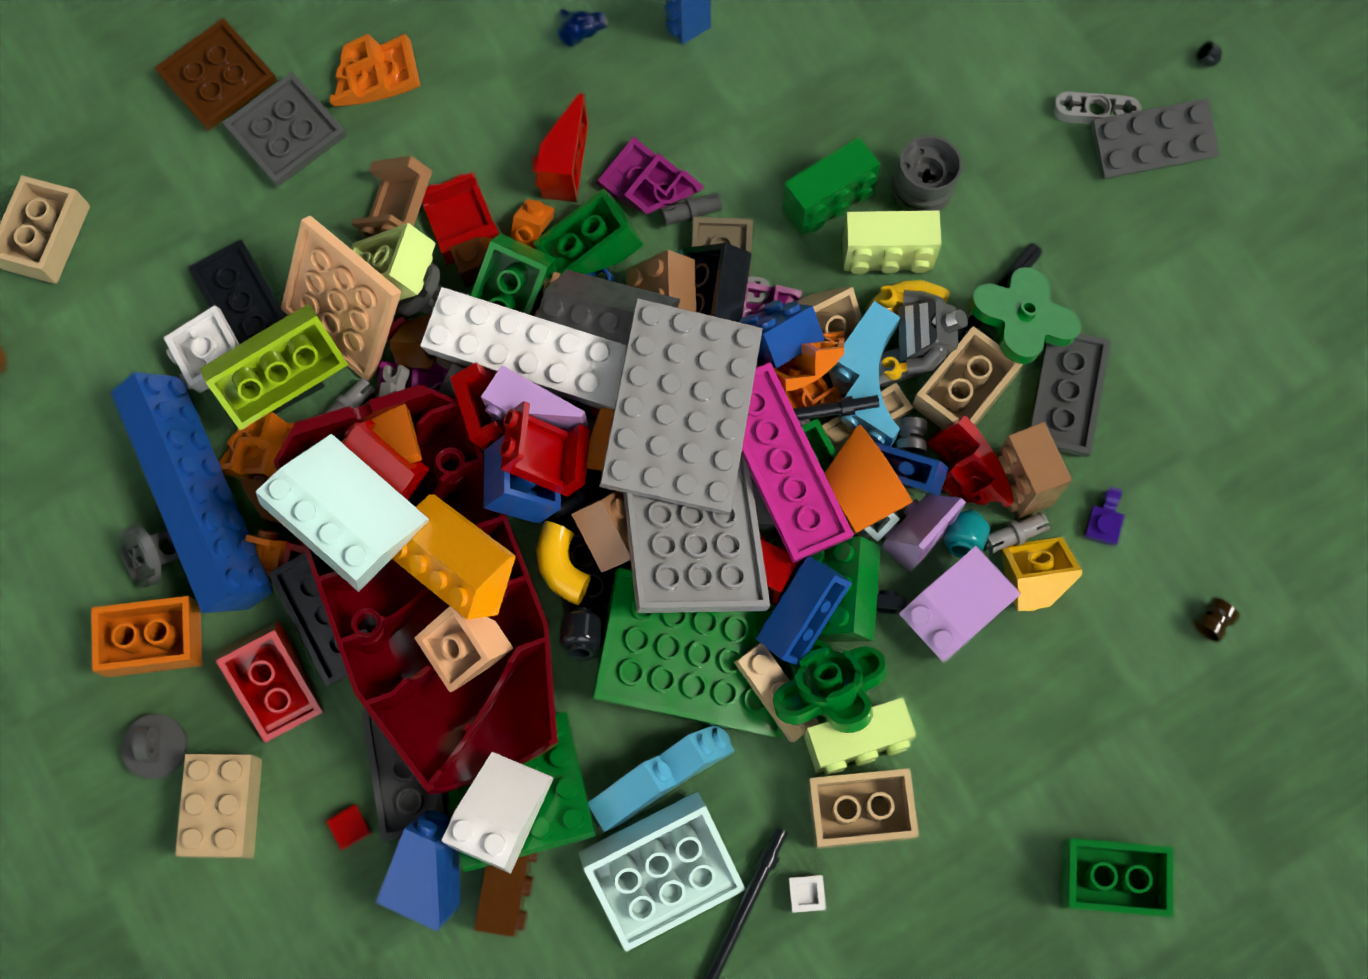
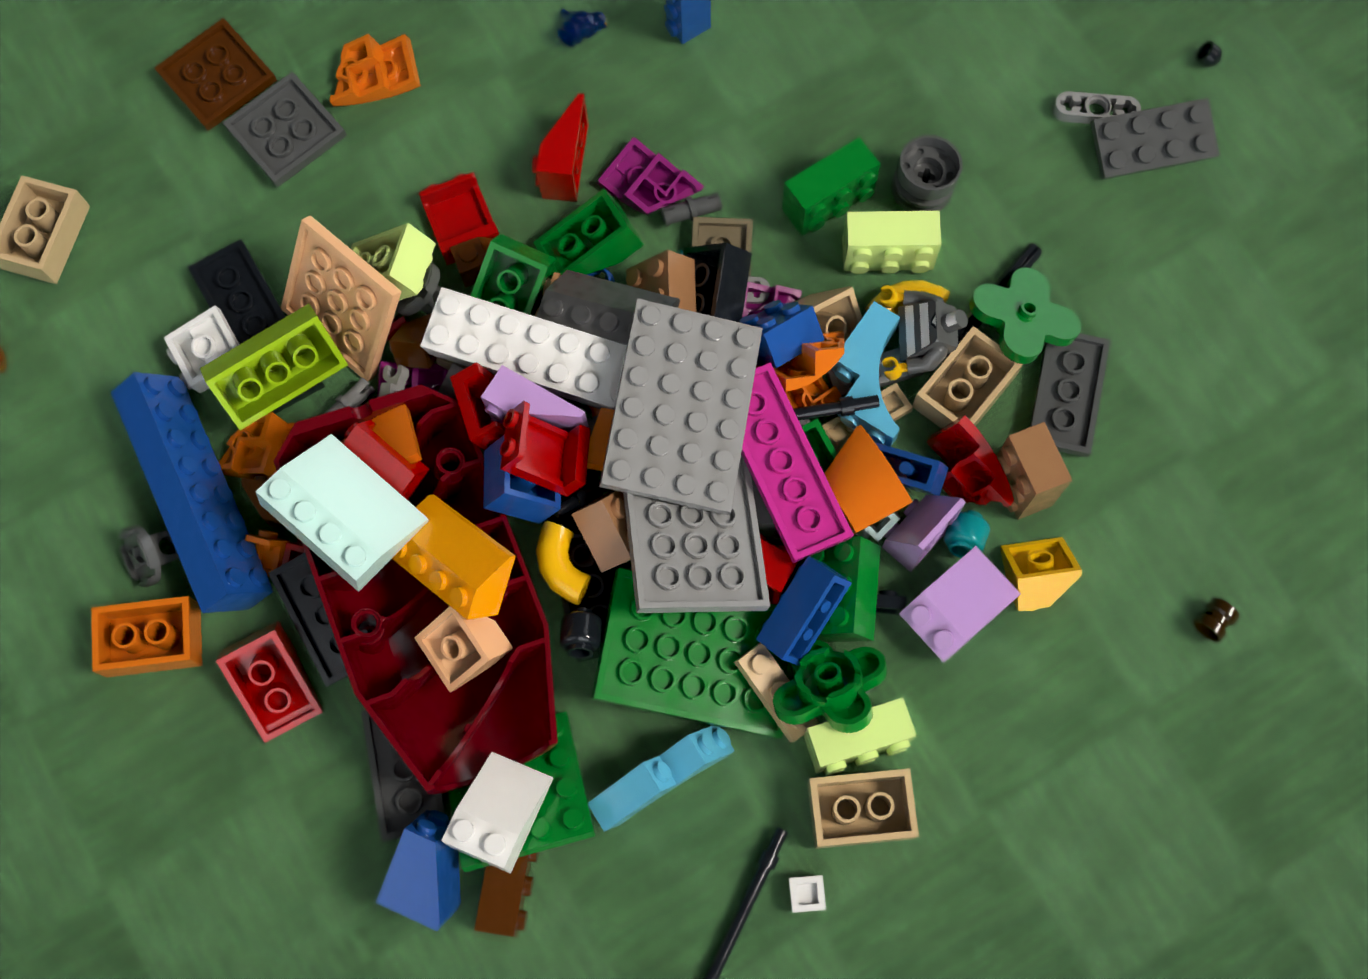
(154, 747): dark grey tile -> none
(219, 806): tan brick -> none
(349, 827): red tile -> none
(398, 196): medium nougat panel -> none
(531, 221): orange bracket -> none
(661, 871): light aqua slope -> none
(912, 435): flat silver wheel -> none
(1017, 532): light grey pin -> none
(1104, 522): dark purple plate -> none
(1117, 878): green brick -> none

